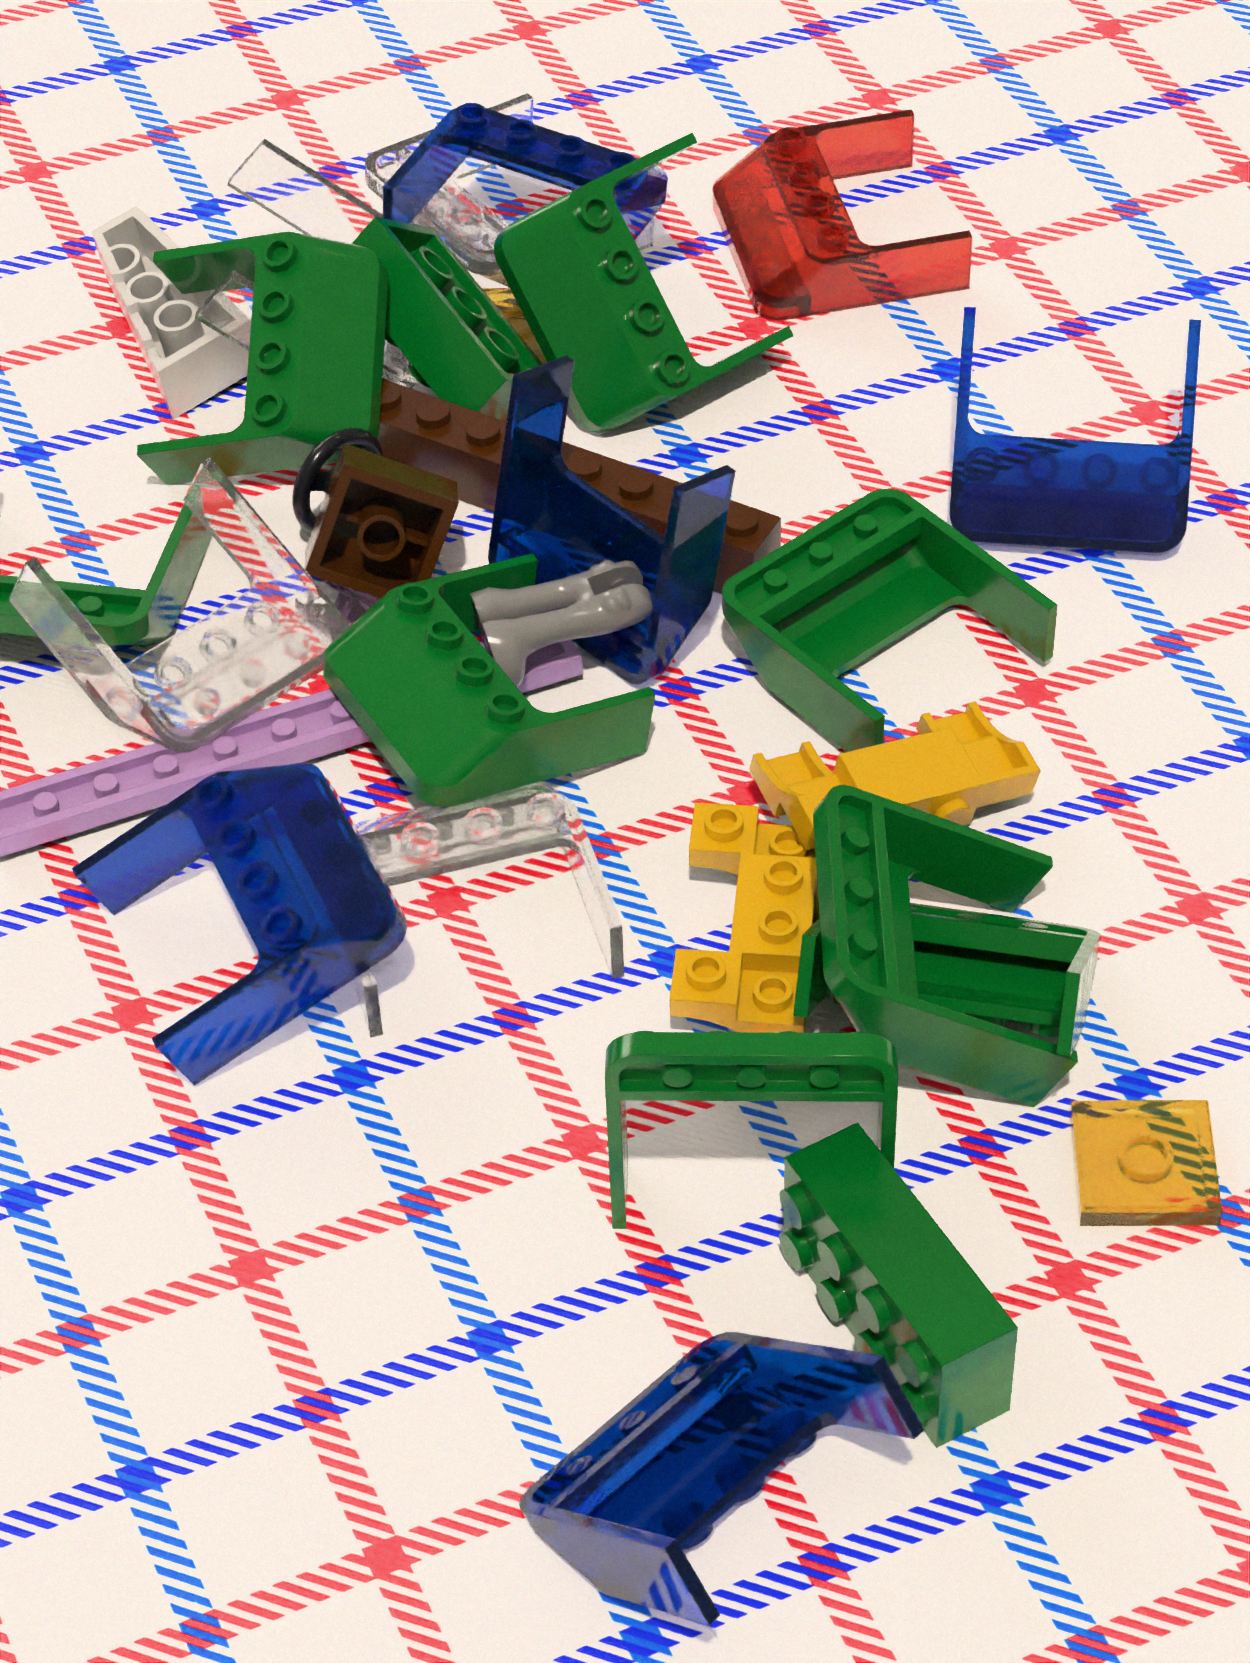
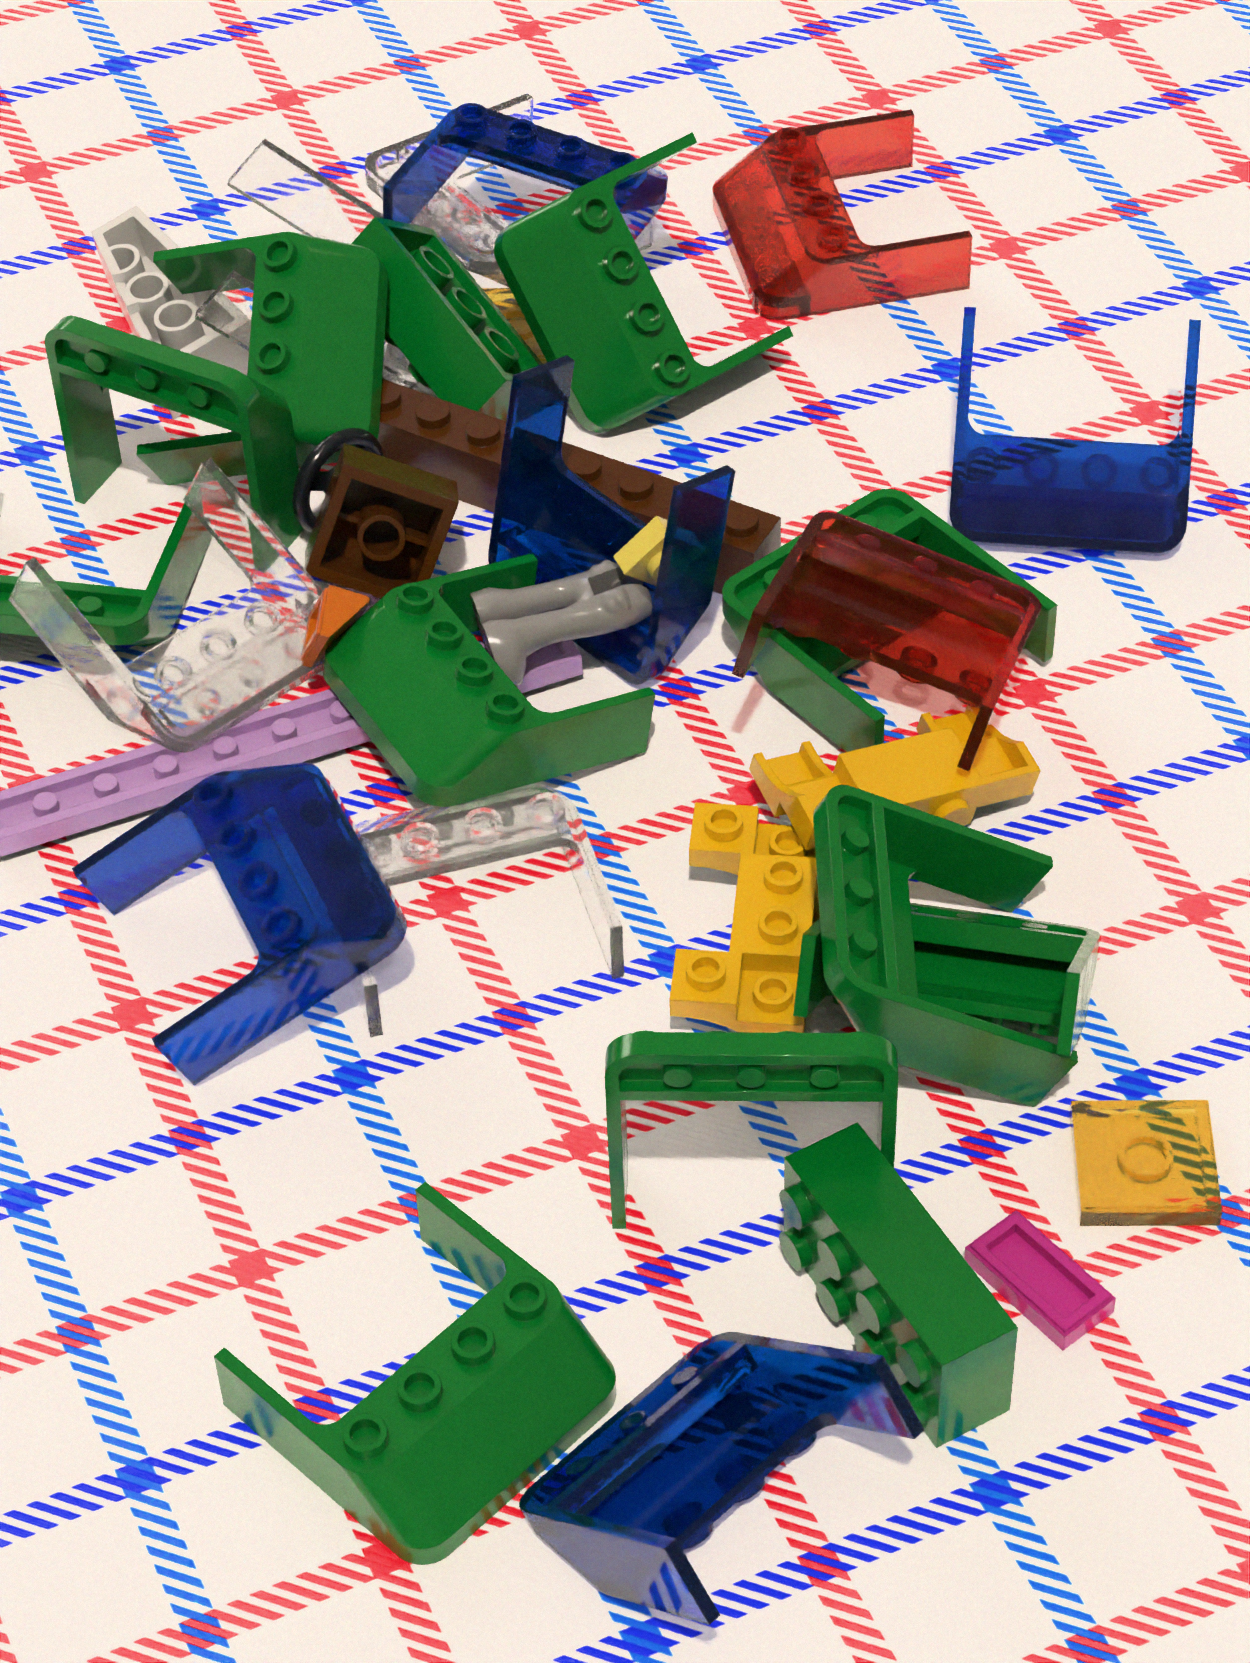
(93, 358): none -> green windscreen
(328, 619): none -> orange slope
(461, 1417): none -> green windscreen
(643, 553): none -> light yellow plate
(900, 610): none -> clear red windscreen
(1039, 1280): none -> dark pink tile

